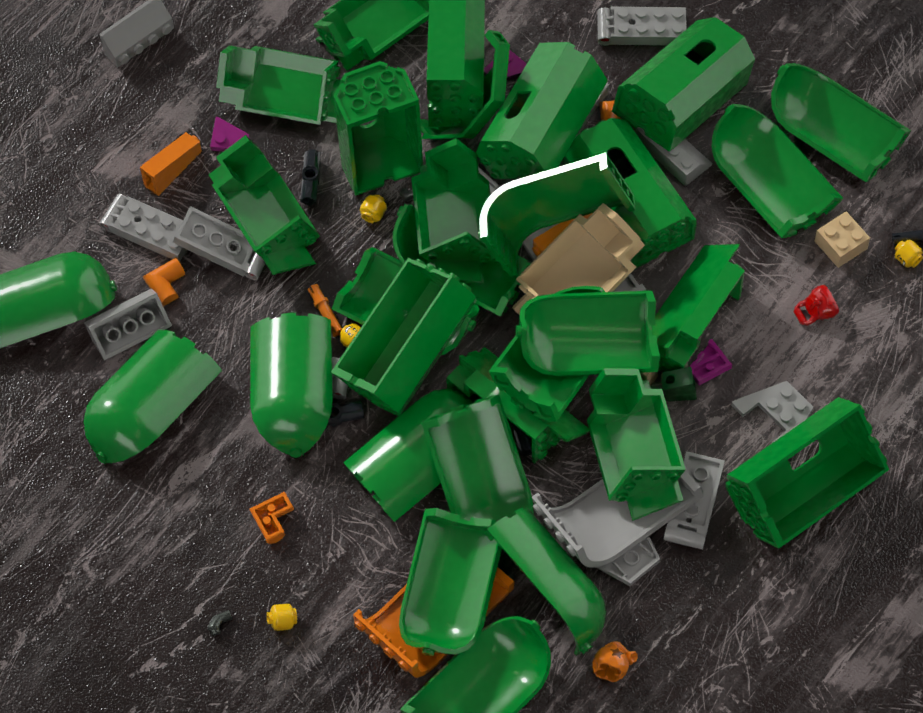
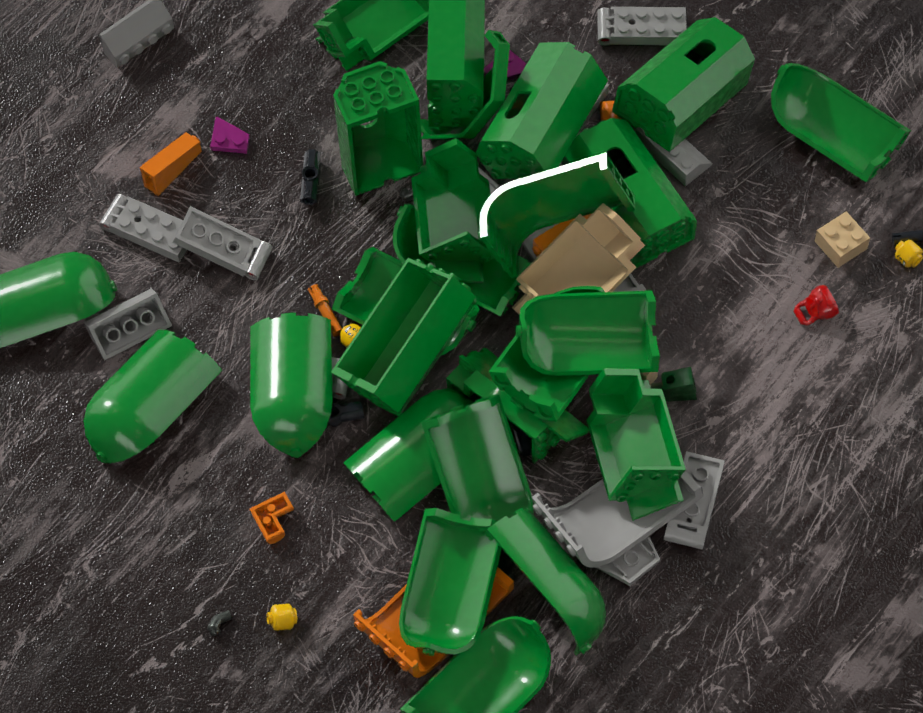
(161, 278): orange brick -> none
(264, 207): green panel -> none
(278, 83): green panel -> none
(373, 208): yellow head -> none
(613, 661): orange piece -> none
(695, 304): green panel -> none
(710, 363): magenta wing -> none
(771, 171): green panel -> none
(780, 403): light grey wing -> none
(788, 501): green panel -> none

